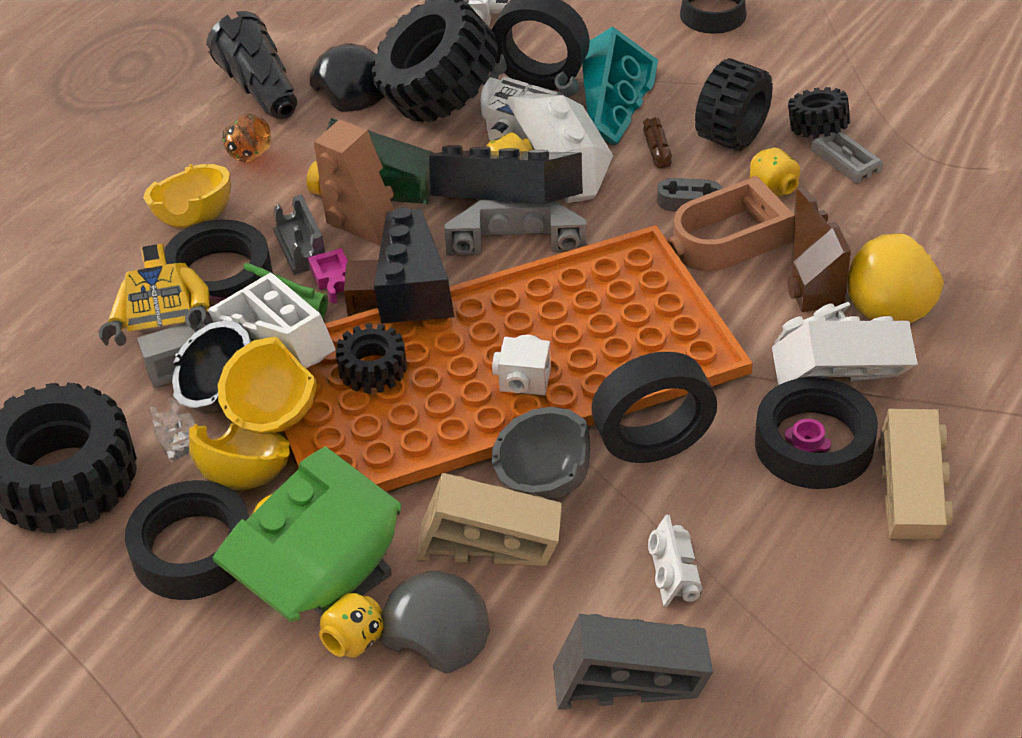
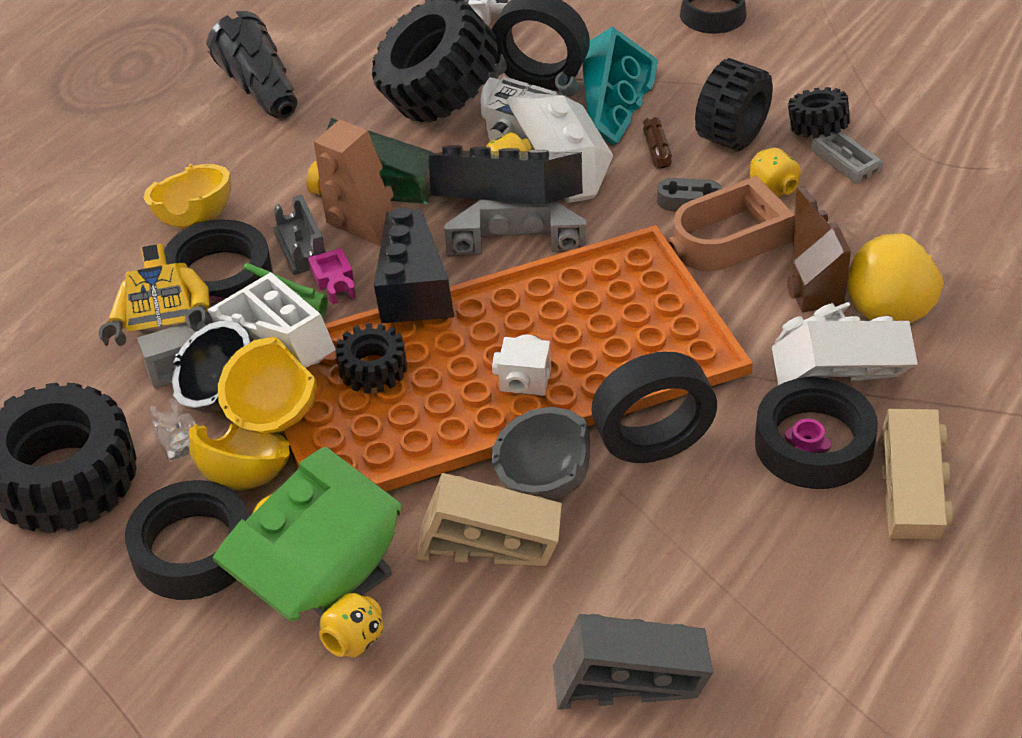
(247, 137): clear orange head -> none
(346, 77): black cylinder -> none
(360, 286): reddish brown panel -> none
(437, 618): dark grey cylinder -> none
(670, 548): white hinge -> none

